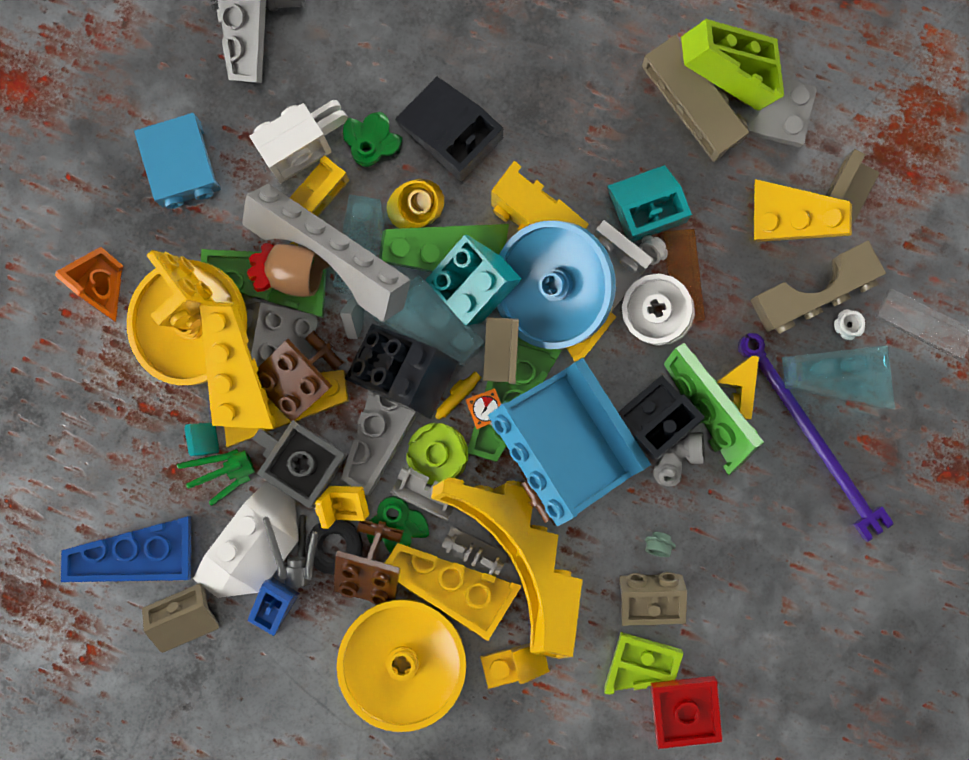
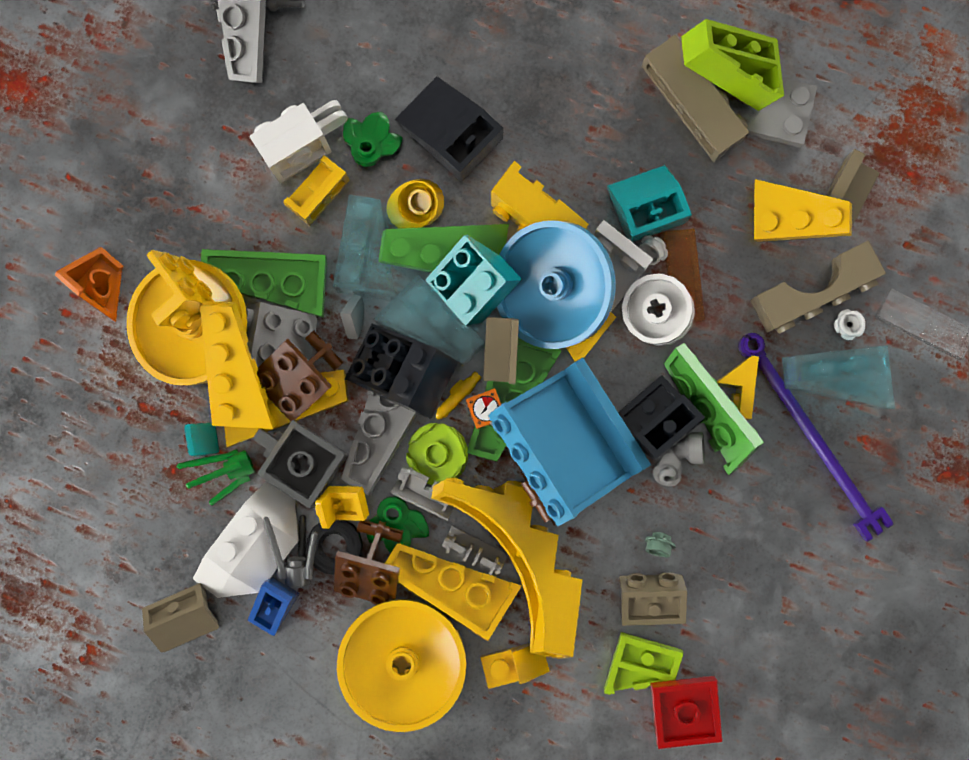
(140, 555): blue wing -> none
(177, 161): dark azure panel -> none
(286, 269): medium nougat piece -> none
(371, 280): light grey arch -> none

